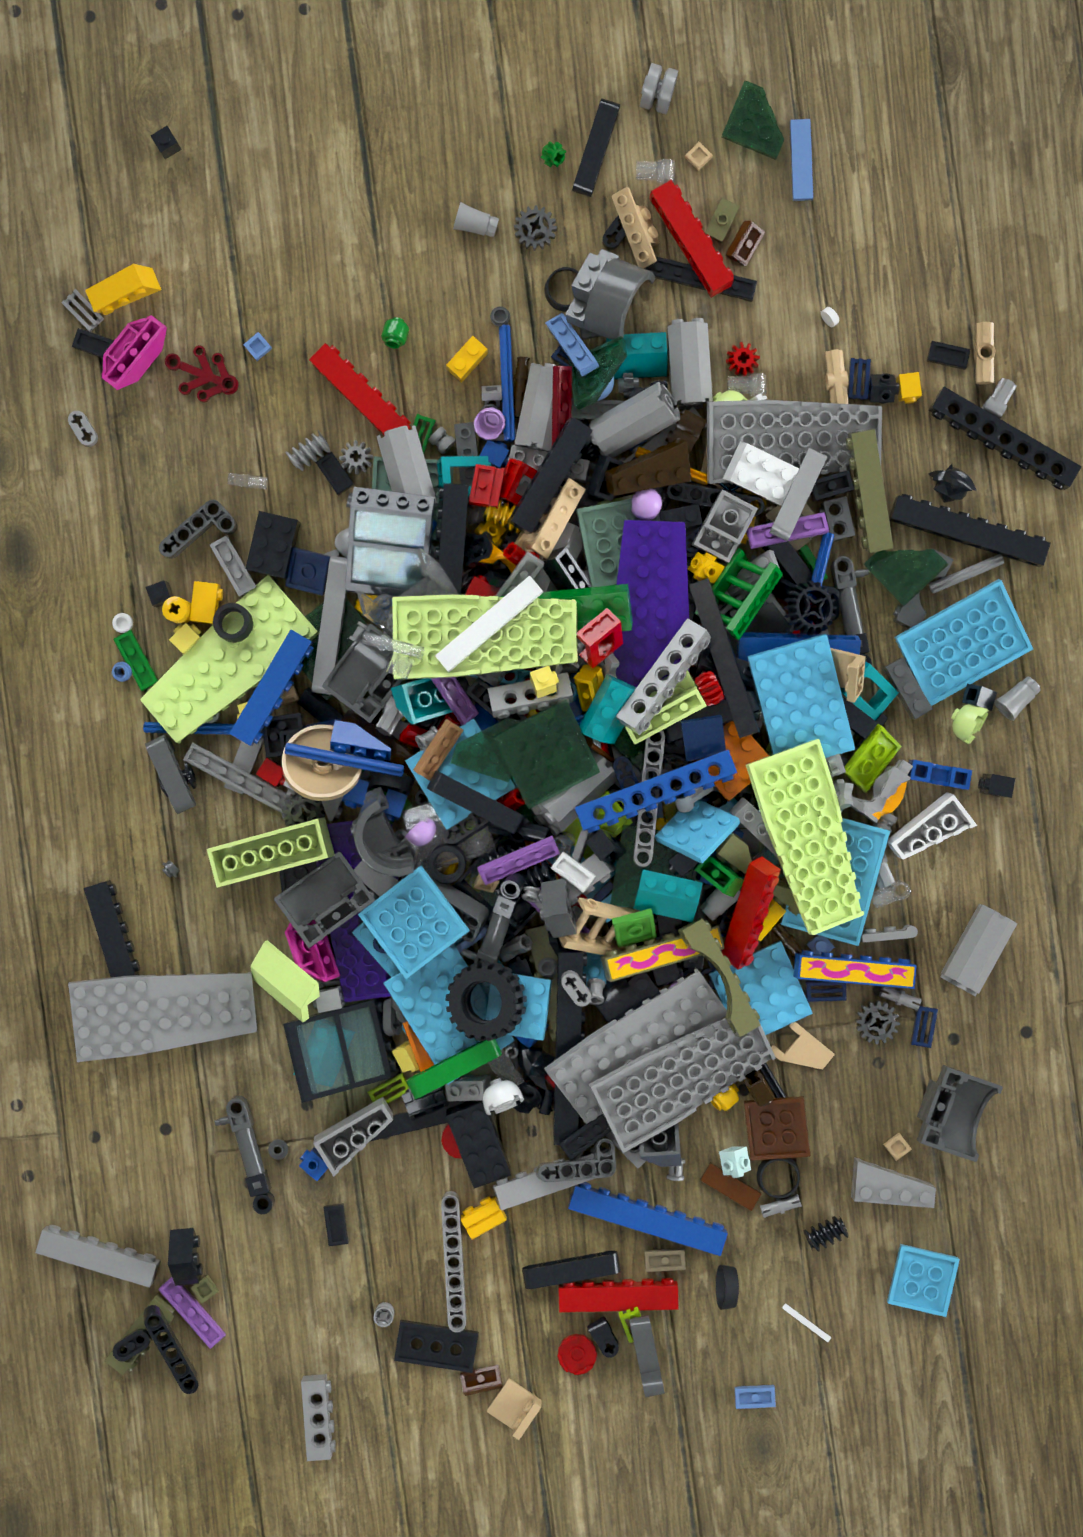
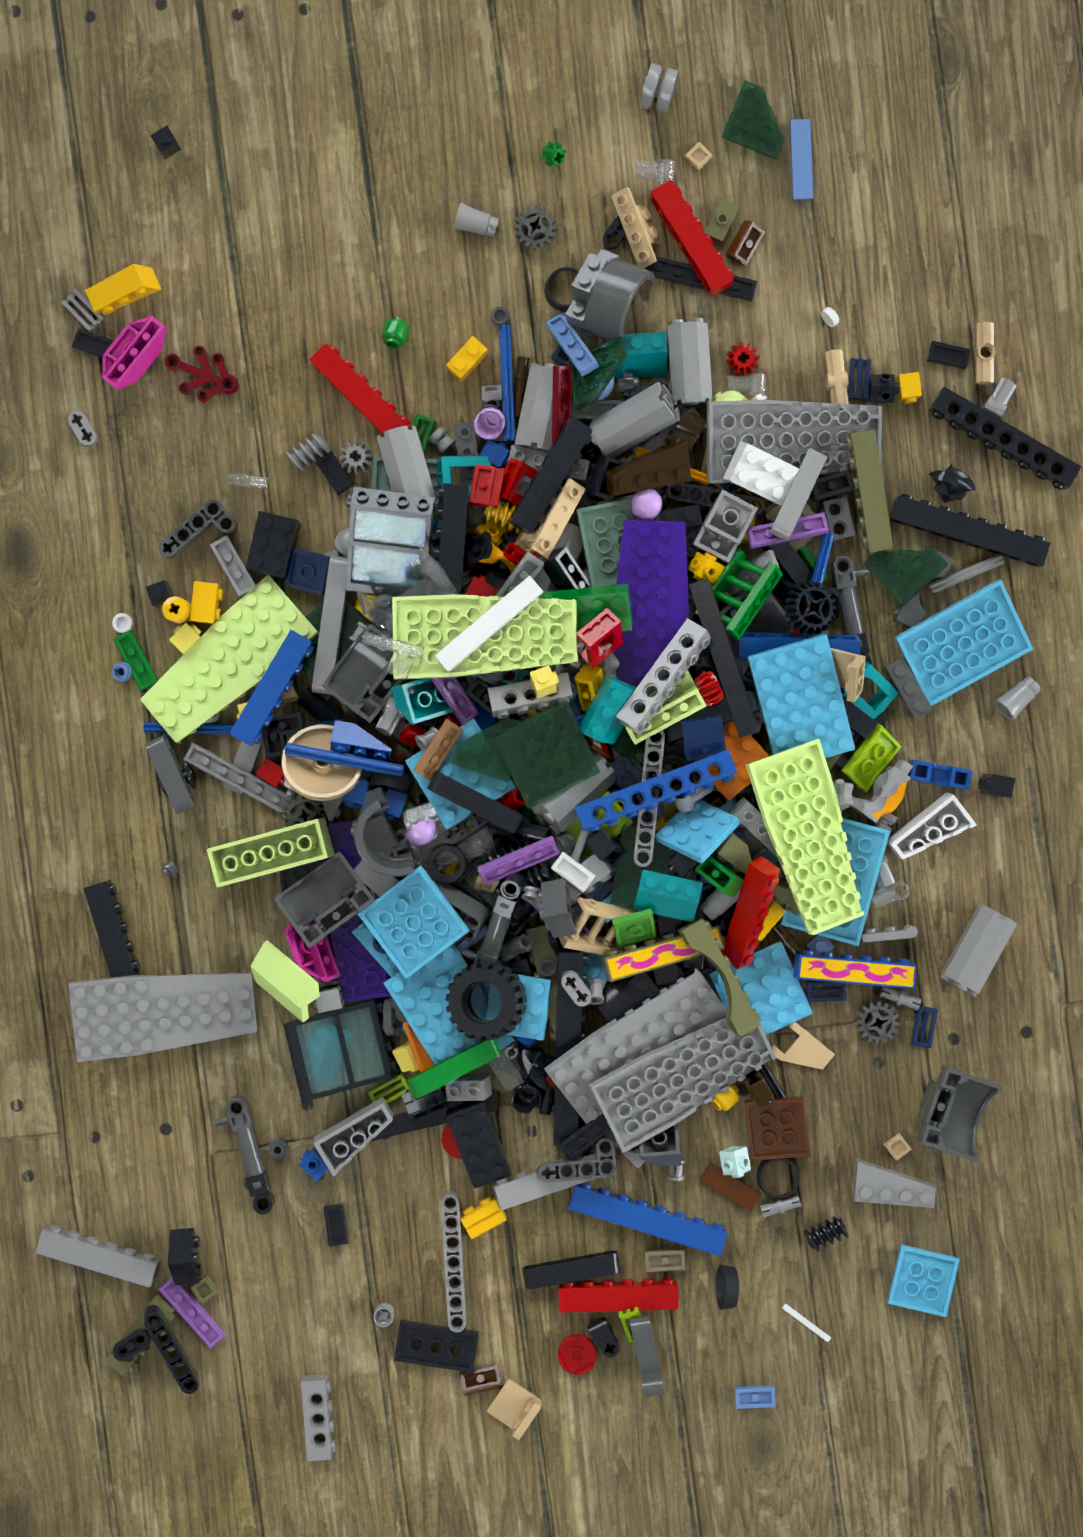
(222, 612): black tyre -> none
(257, 346): medium blue plate -> none
(501, 1096): white cylinder -> none
(596, 147): black beam -> none
(835, 765): light grey tile -> none
(968, 721): yellowish green cylinder -> none
(979, 696): black brick -> none

